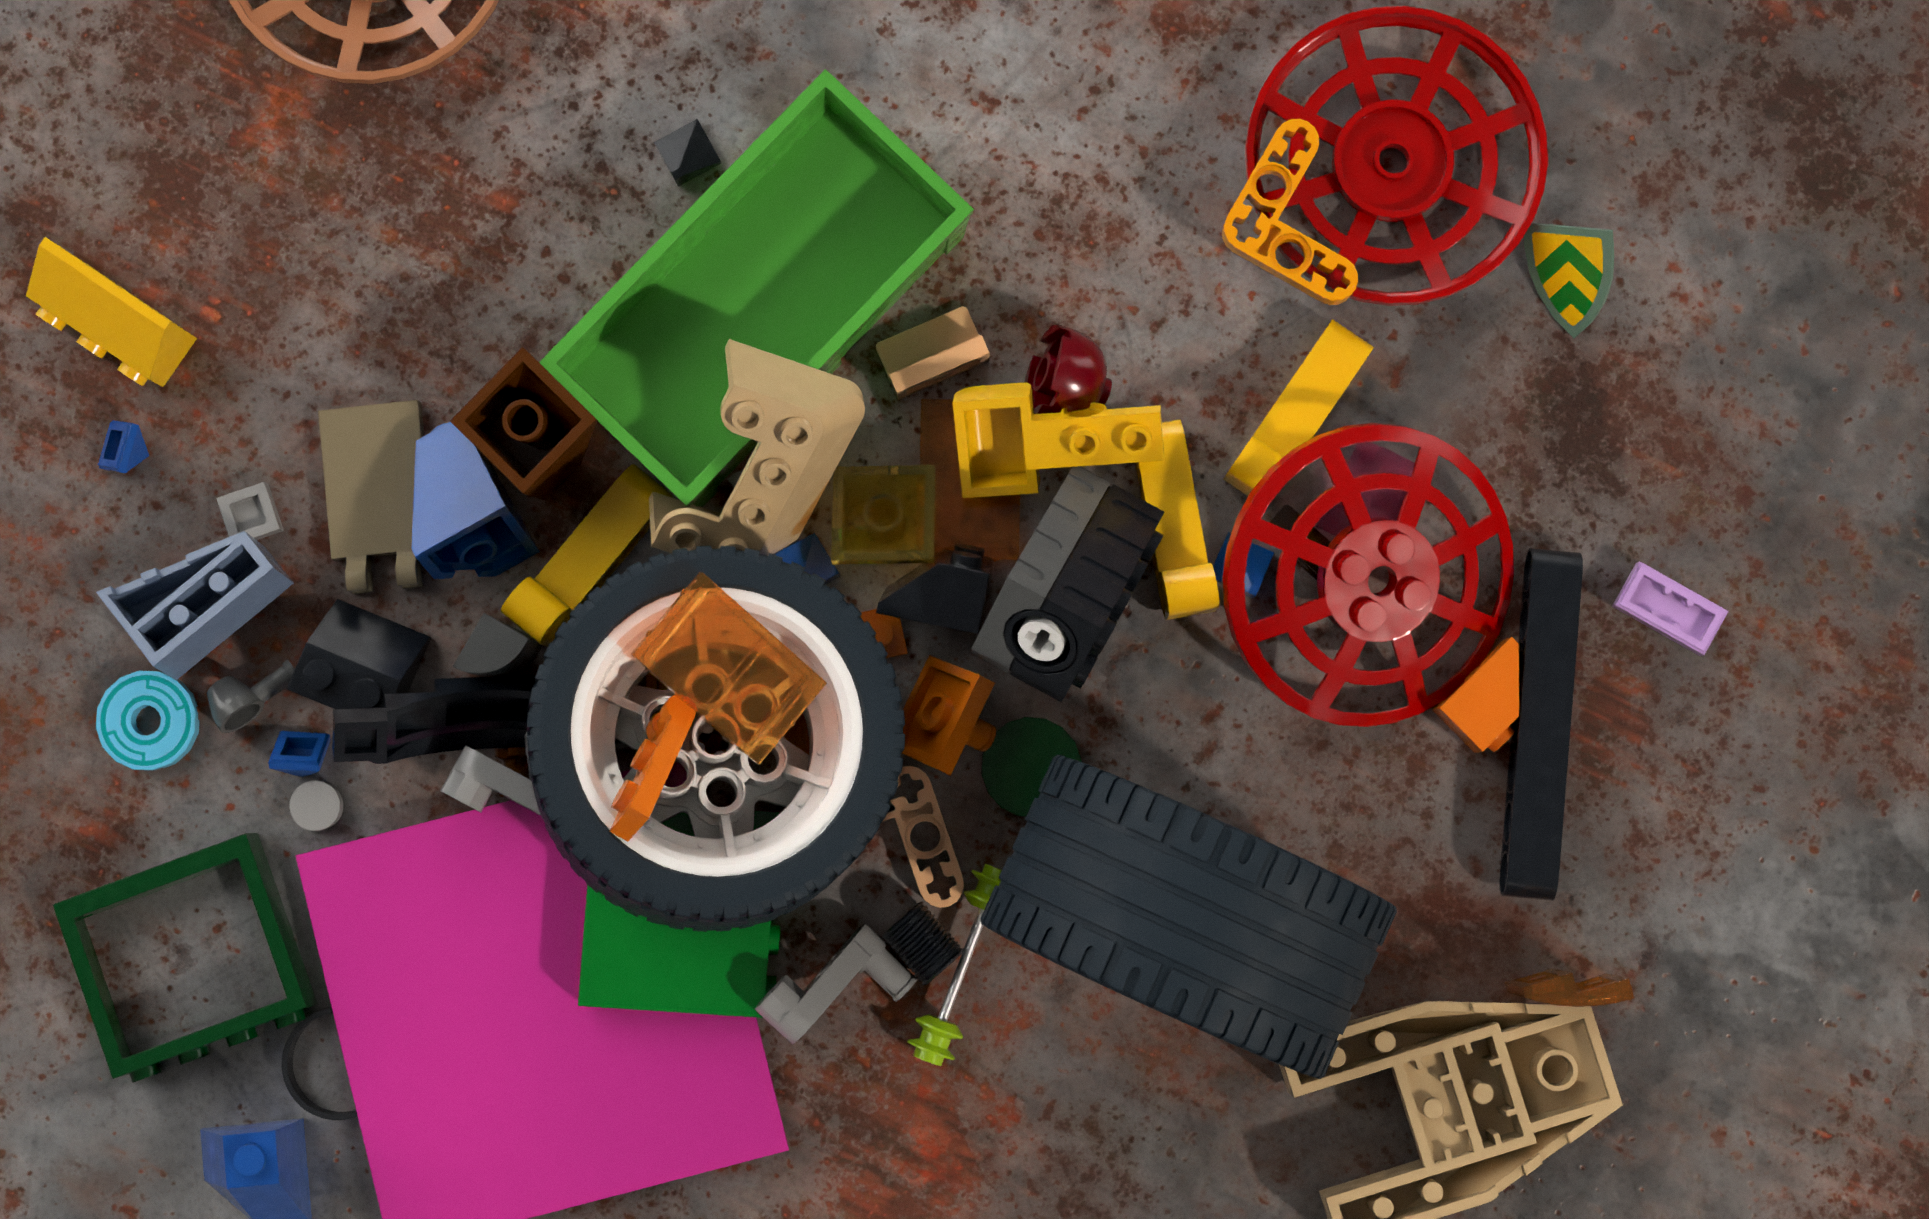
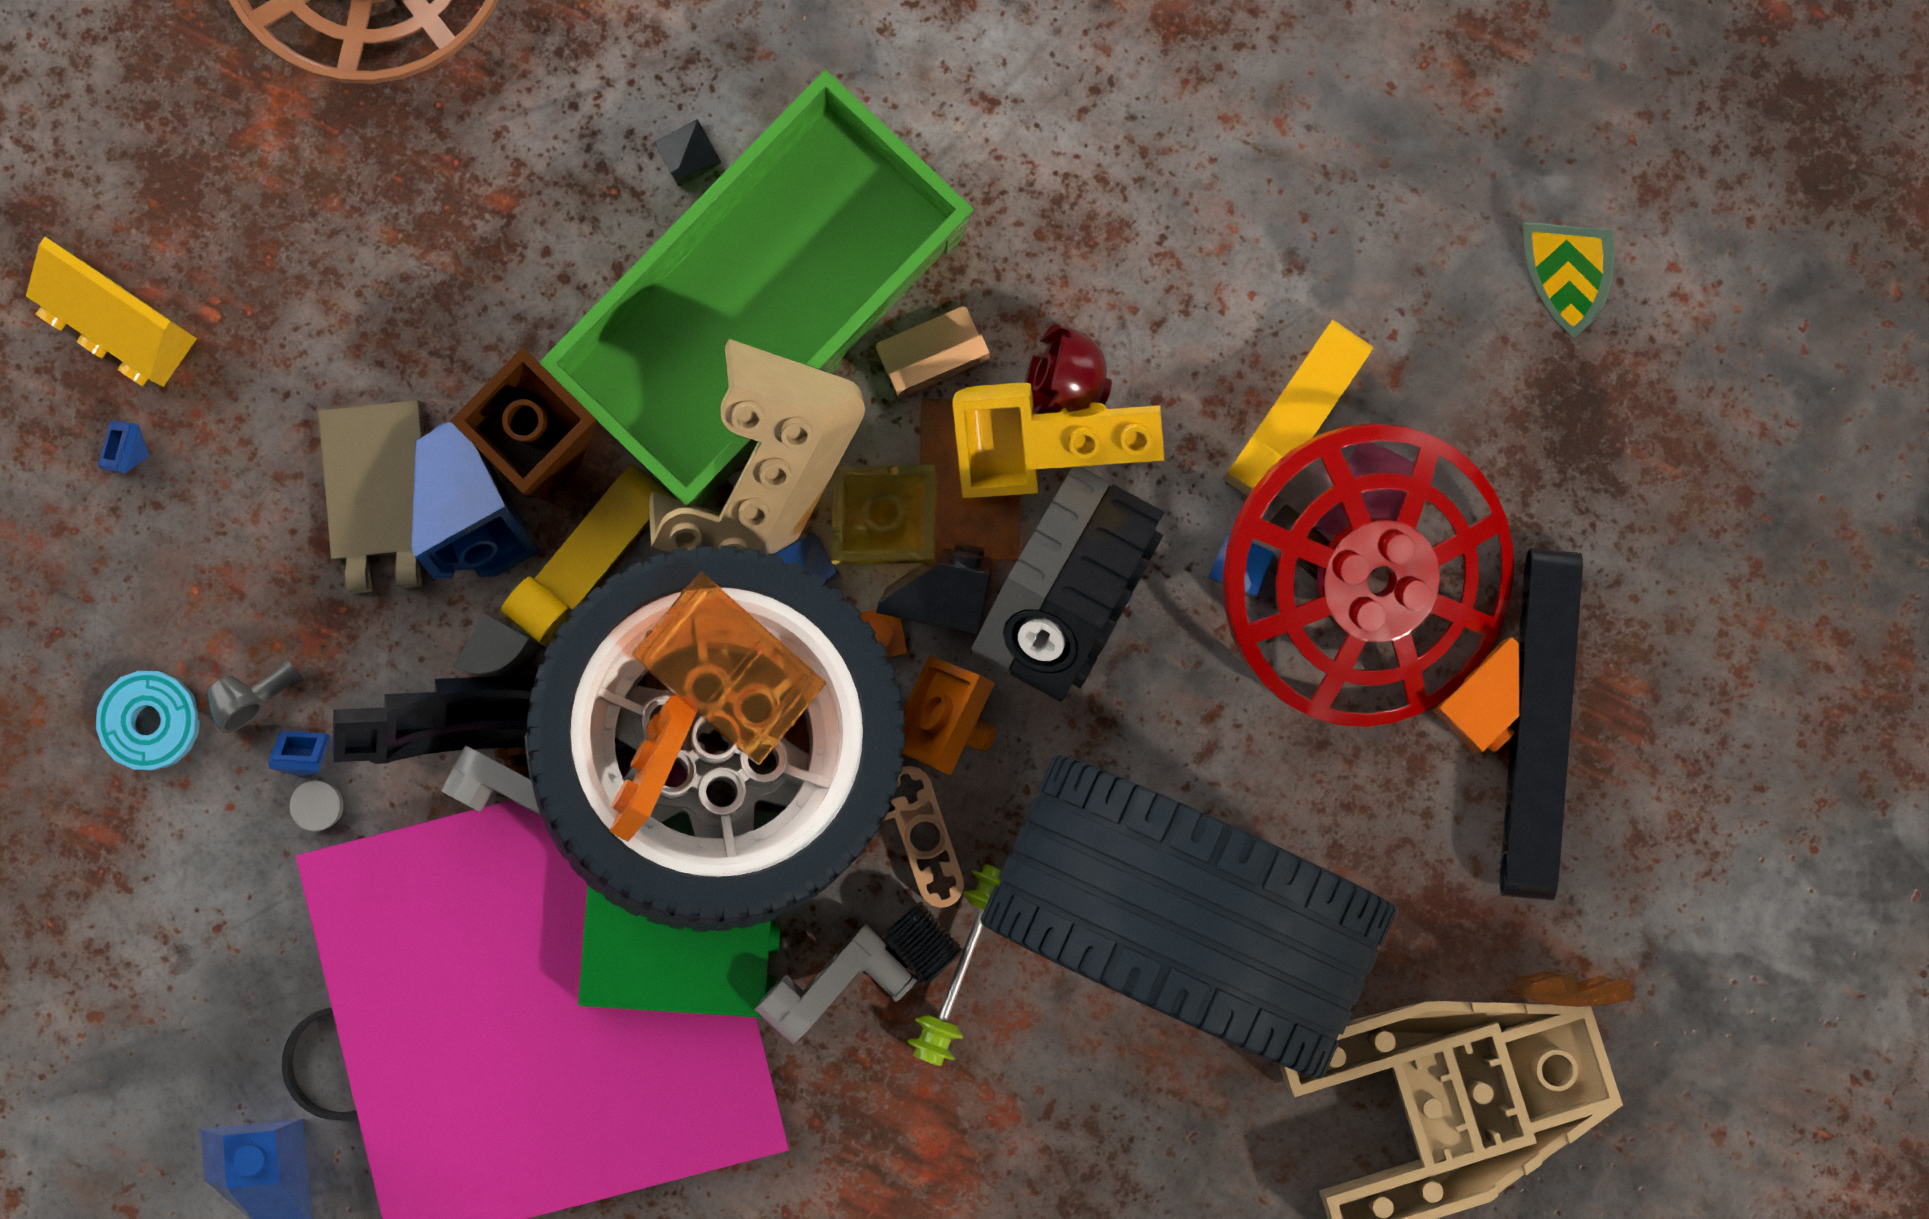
(197, 602): sand blue wedge -> none
(251, 511): light grey tile -> none
(275, 924): dark green window -> none
(357, 659): black slope -> none
(1020, 760): dark green tile -> none
(1180, 562): yellow beam -> none
(1274, 232): light orange beam -> none
(1418, 136): red dish -> none
(1670, 608): lavender plate -> none

